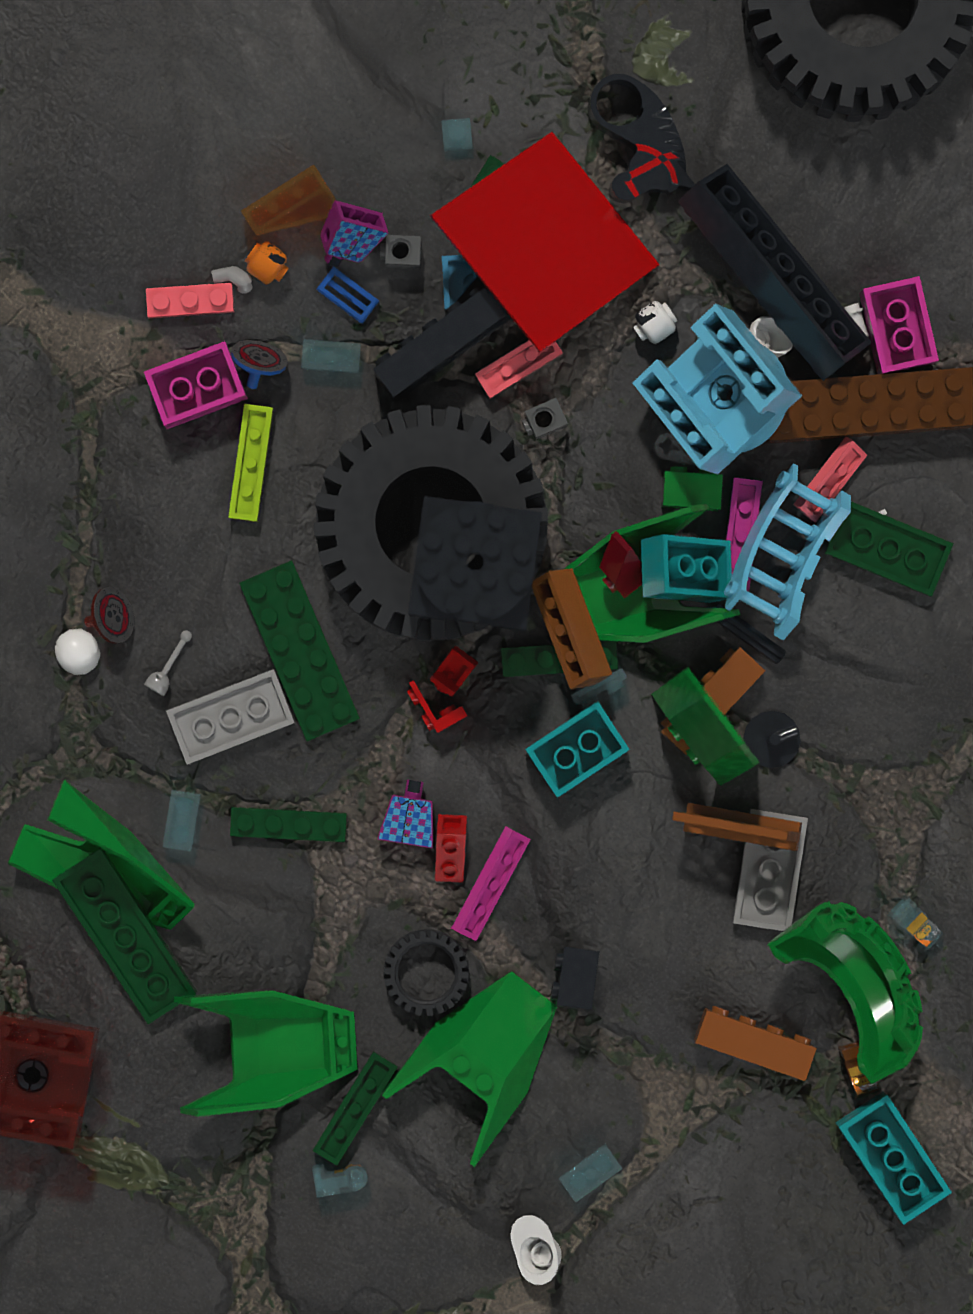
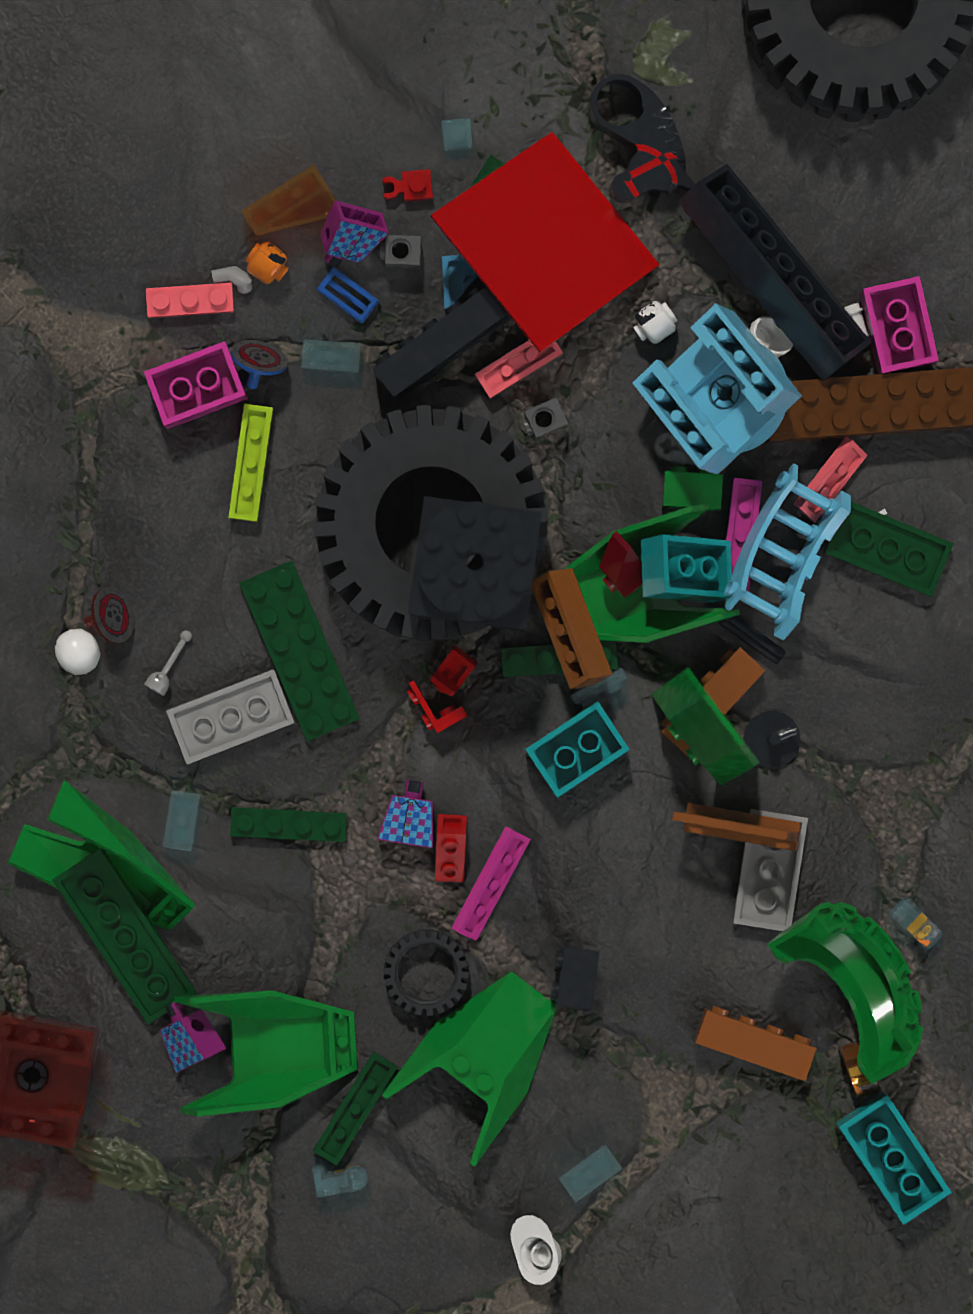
(189, 1037): none -> torso
(414, 185): none -> red plate

